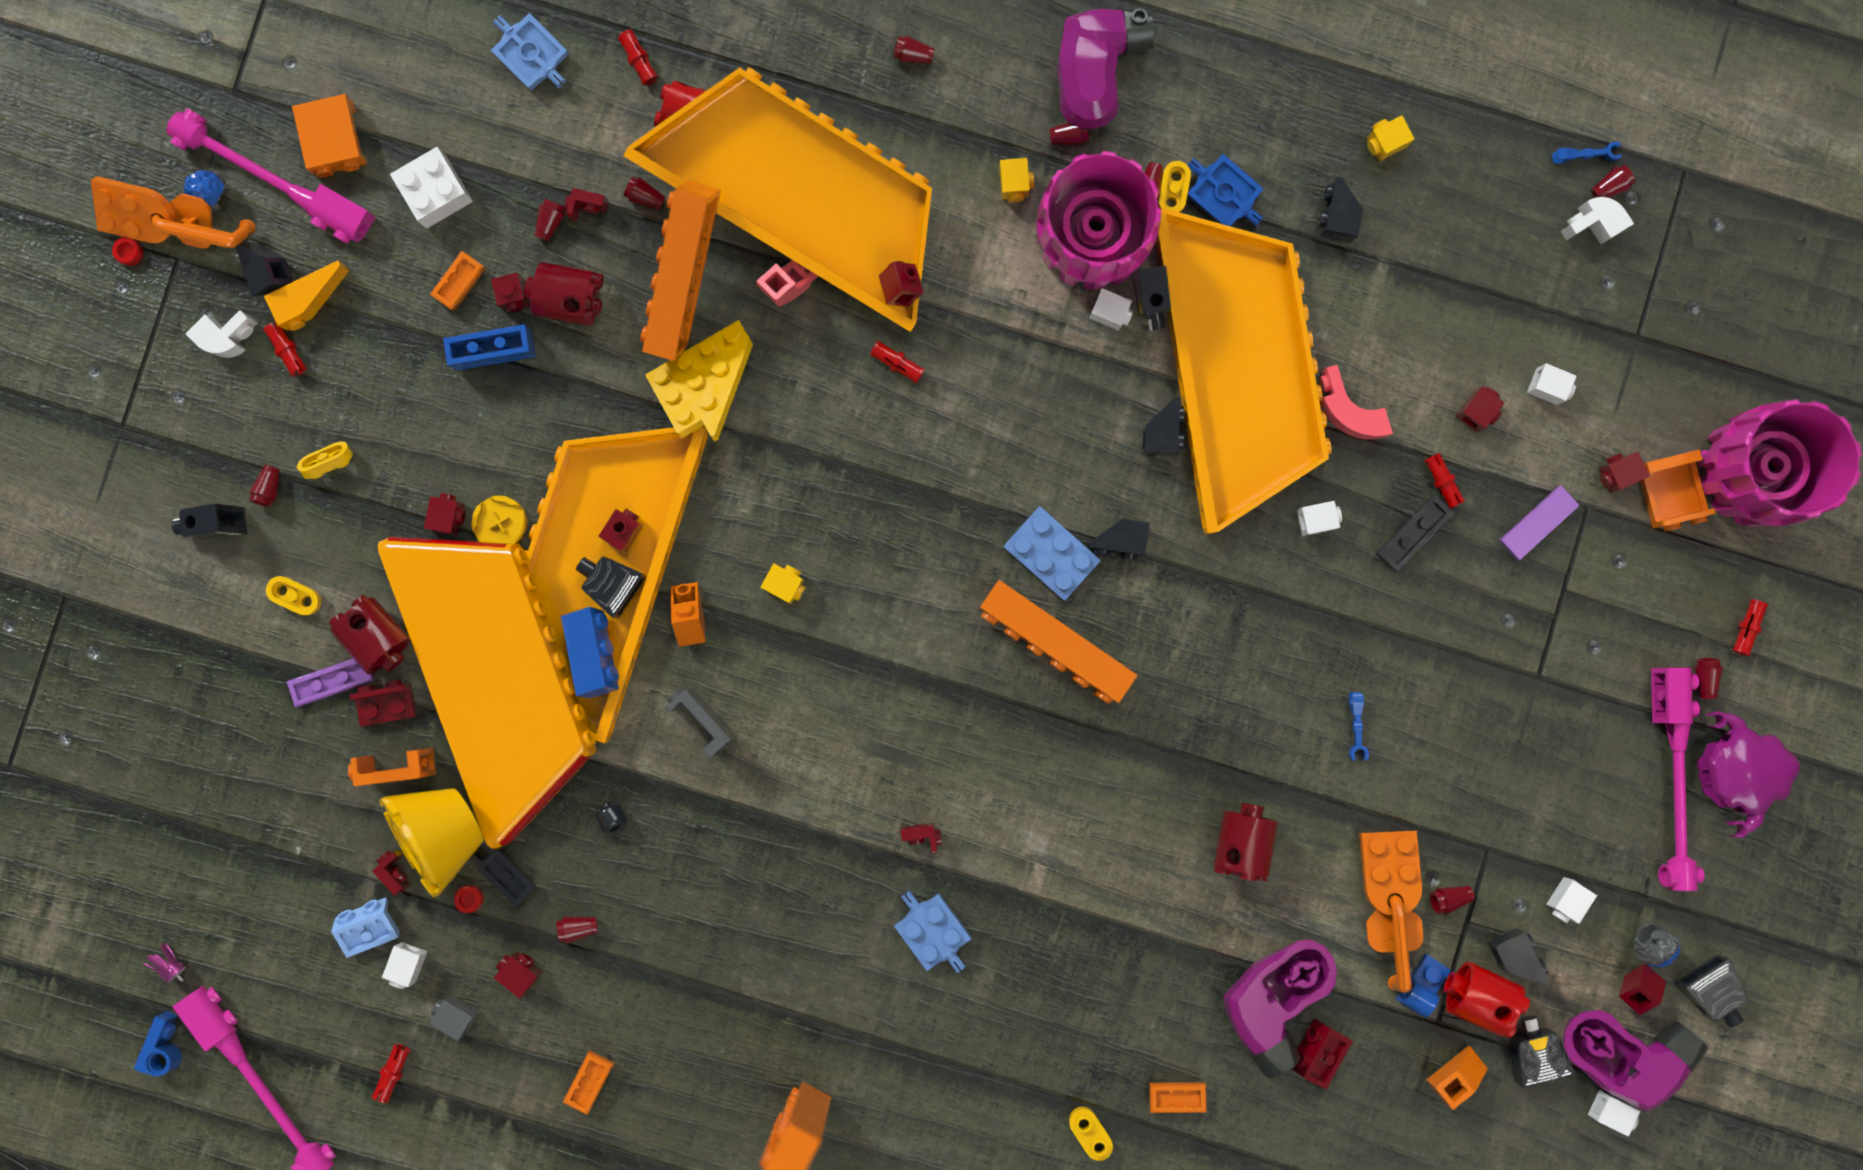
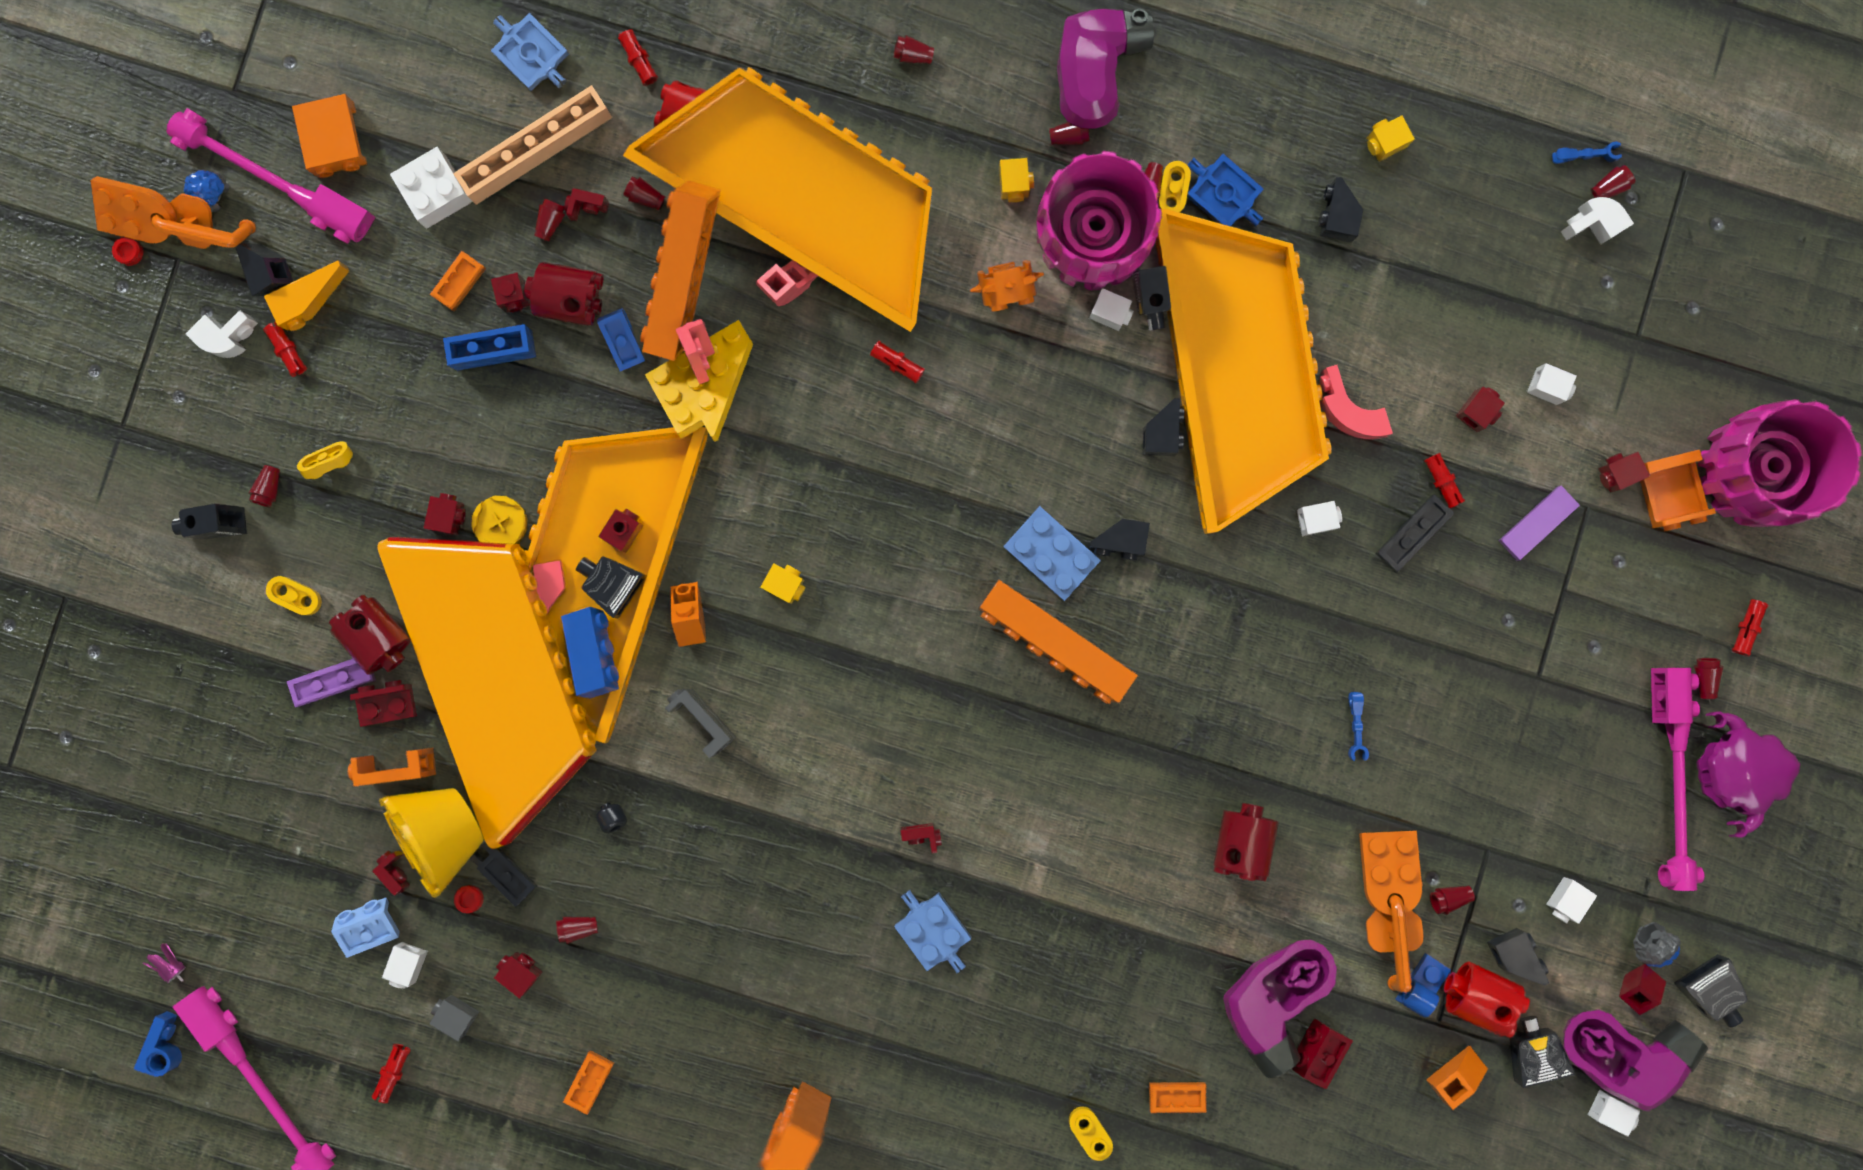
(533, 145): none -> light nougat brick
(549, 582): none -> coral tile
(620, 339): none -> blue plate
(697, 347): none -> coral bracket
(901, 284): dark red brick -> none
(1007, 285): none -> orange brick

